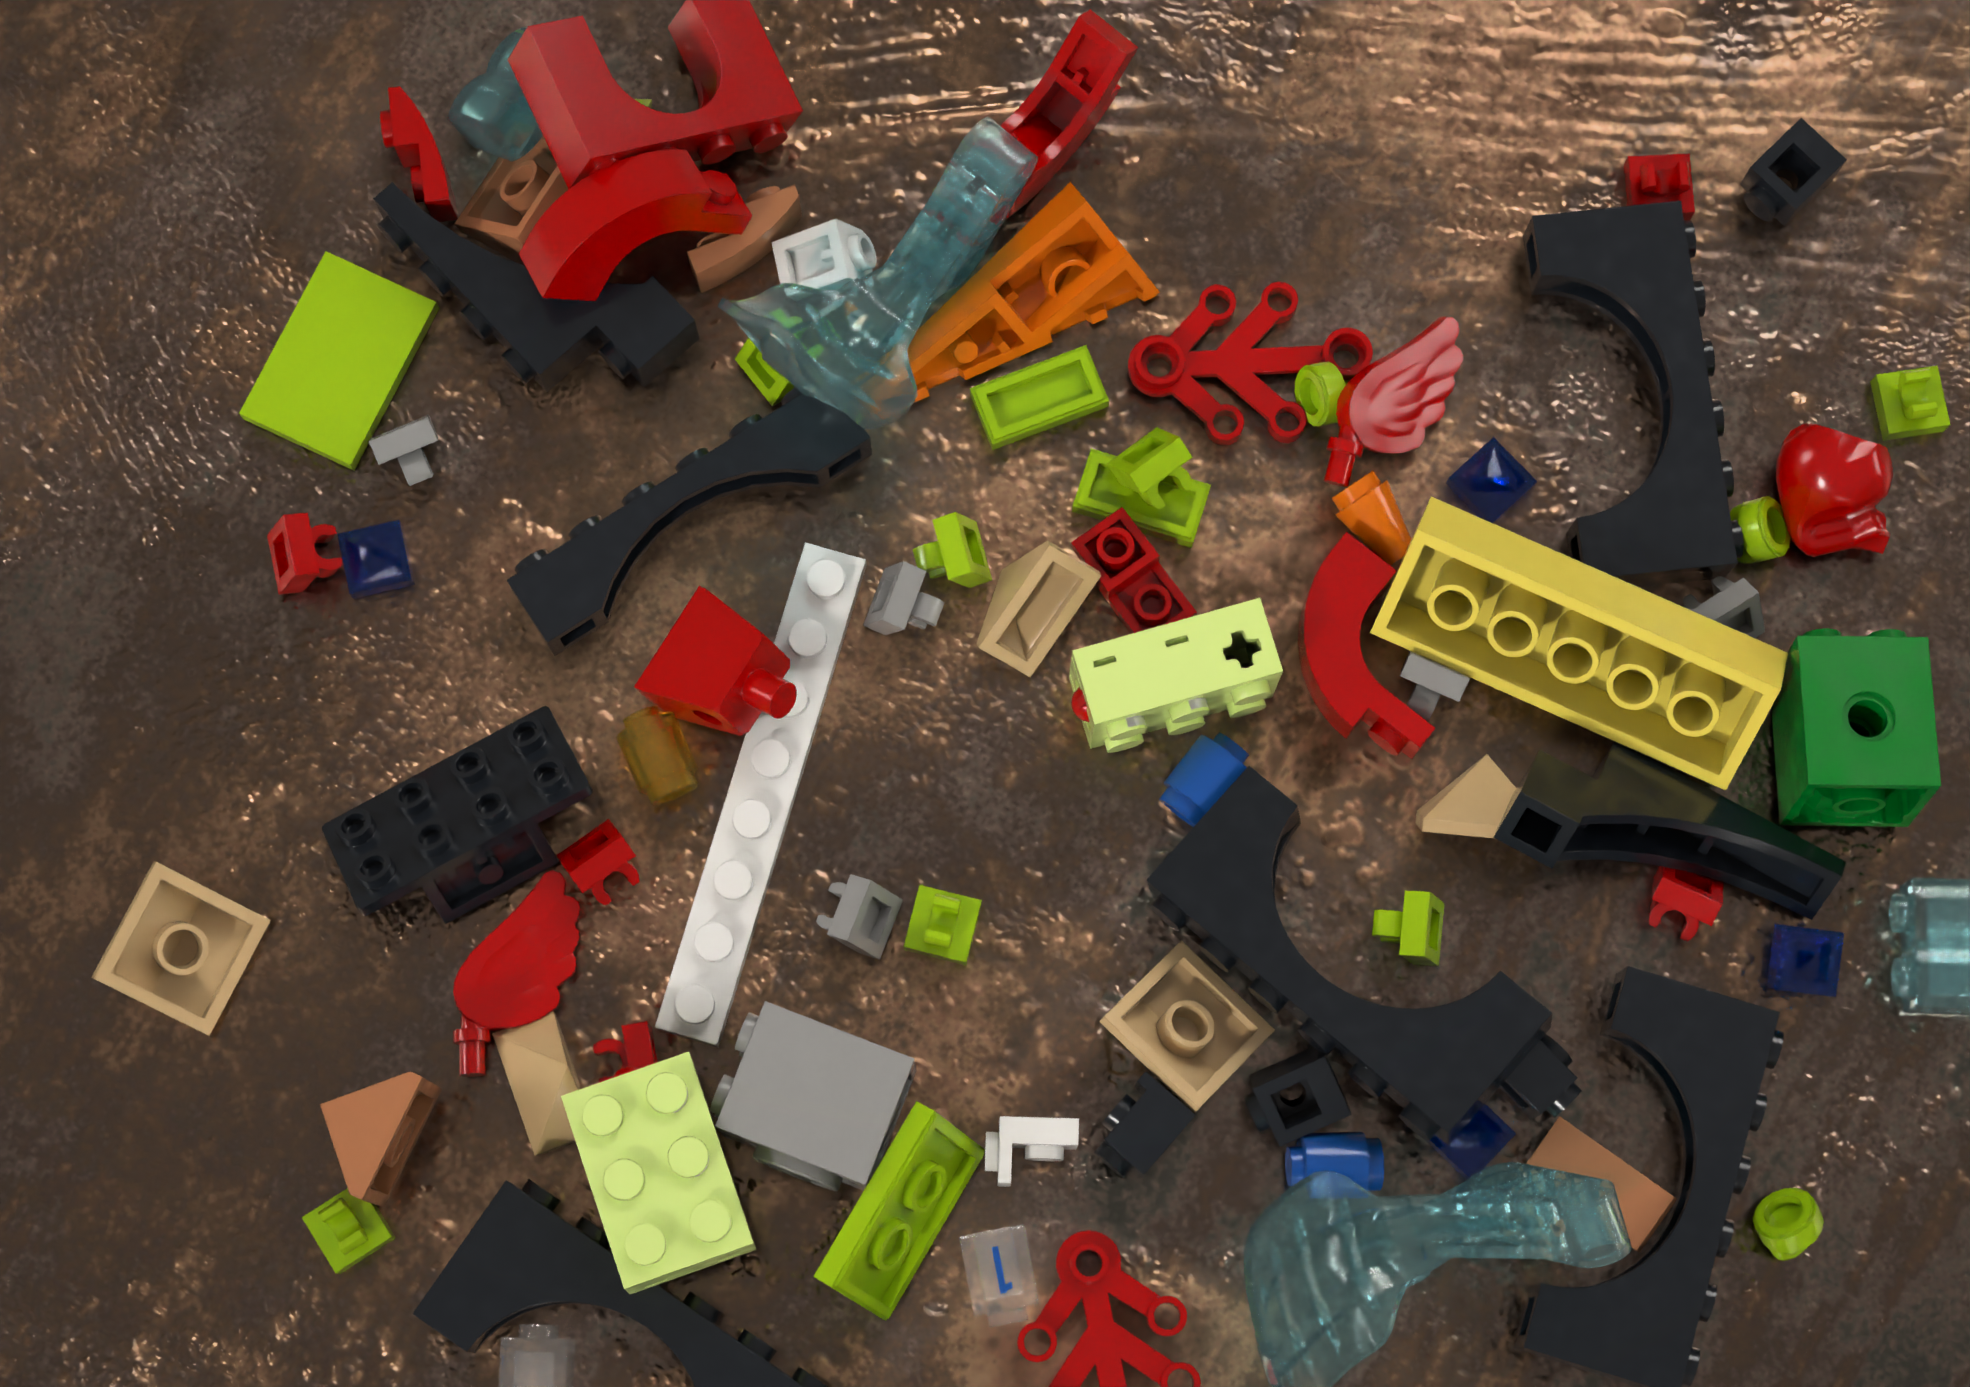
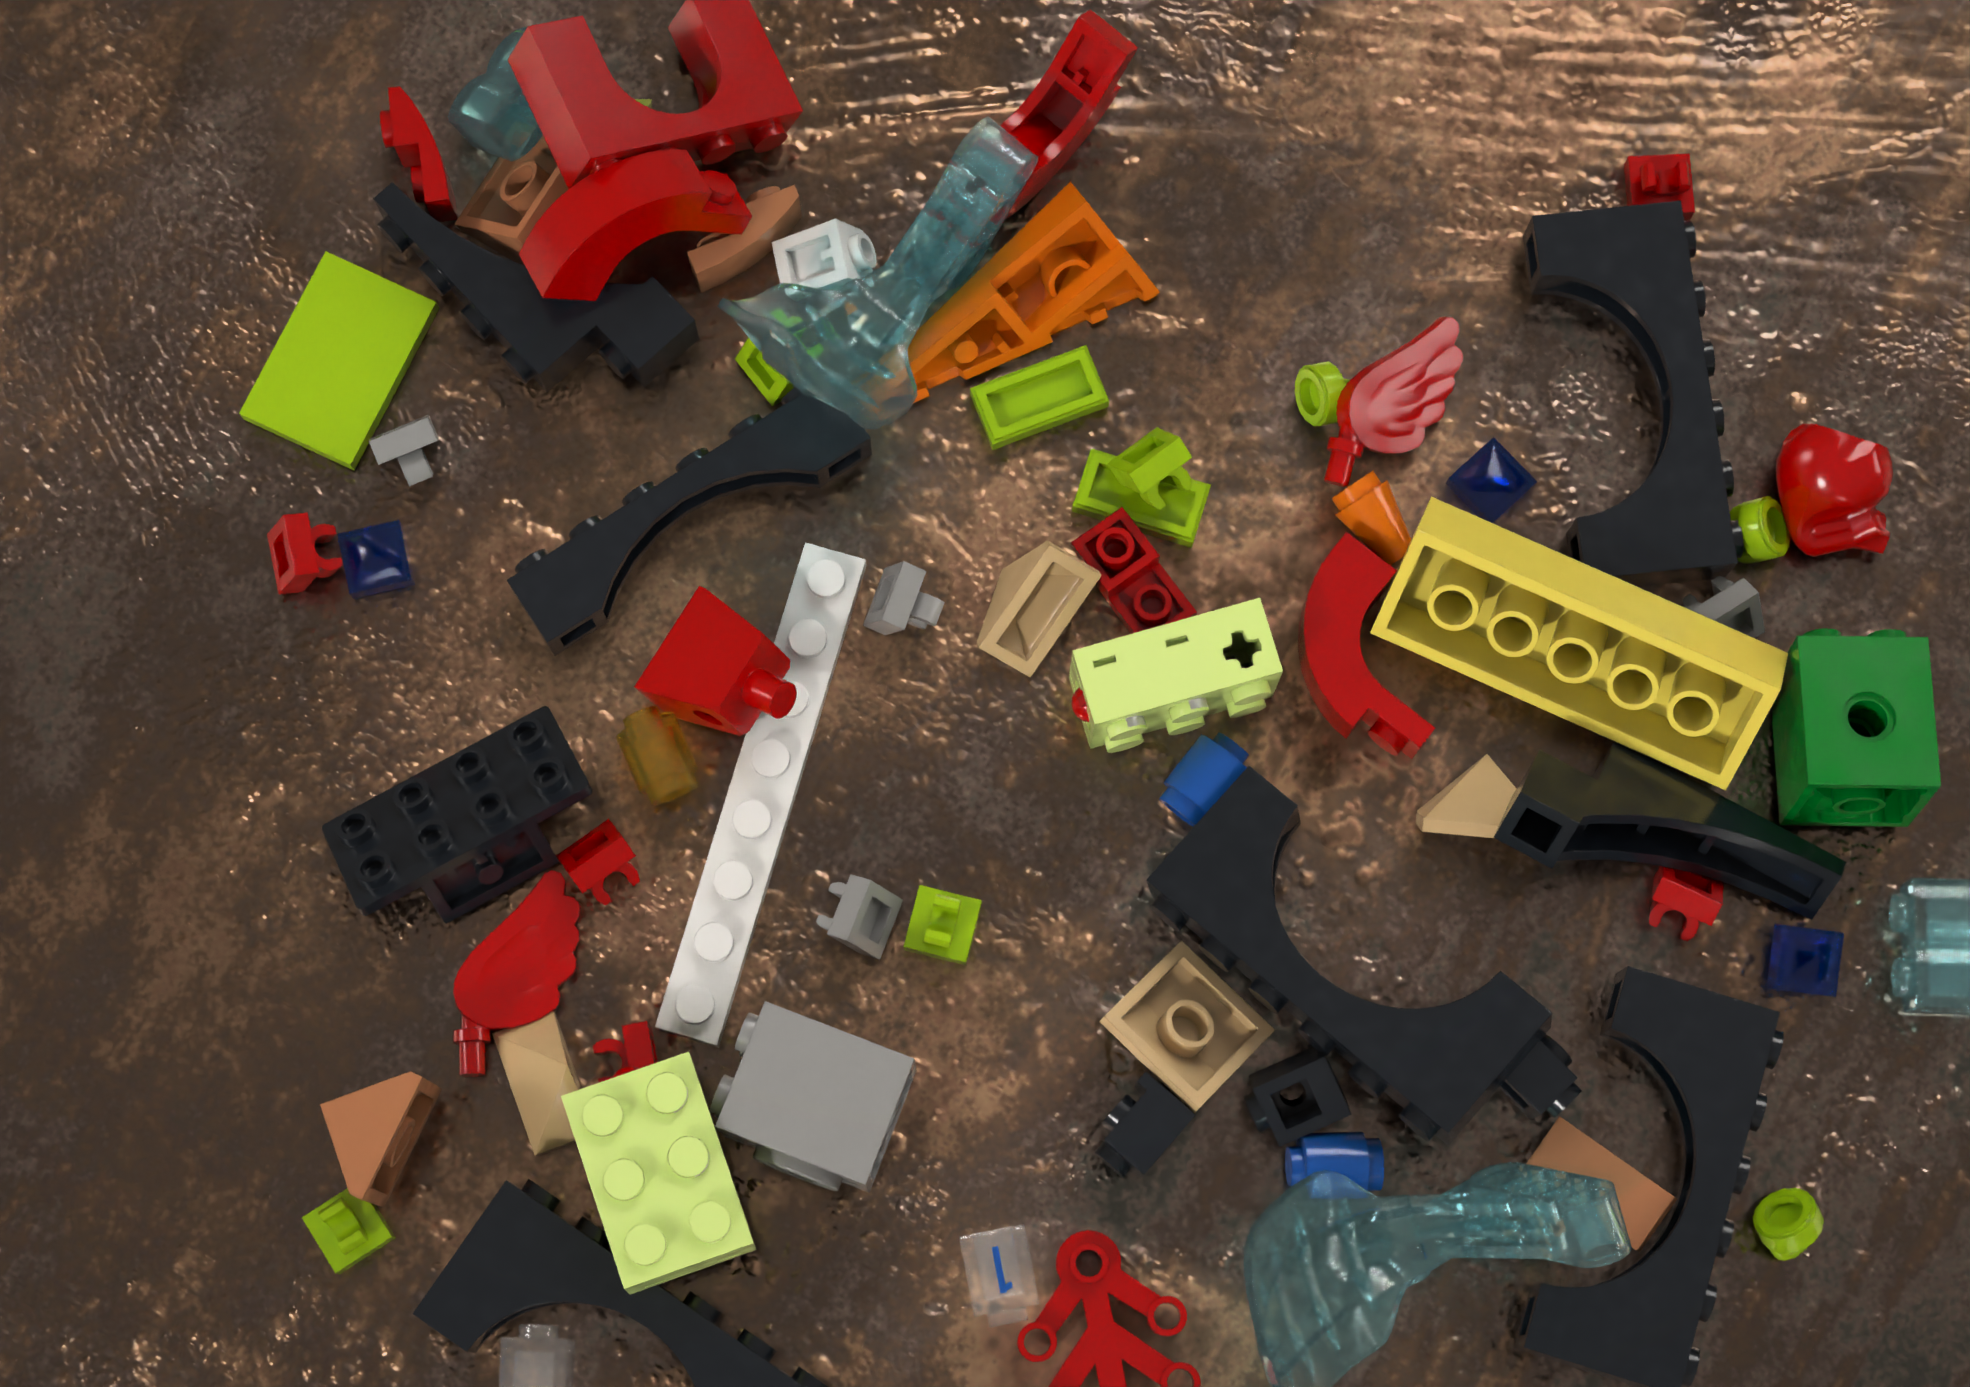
(181, 948): tan slope -> none
(900, 1212): lime tile -> none
(956, 553): lime tile -> none
(1040, 1136): white bracket -> none
(1238, 362): red plant -> none
(1415, 929): lime tile -> none
(1431, 681): light grey tile -> none
(1475, 1143): clear blue tile -> none
(1803, 160): black brick -> none
(1910, 403): lime tile -> none

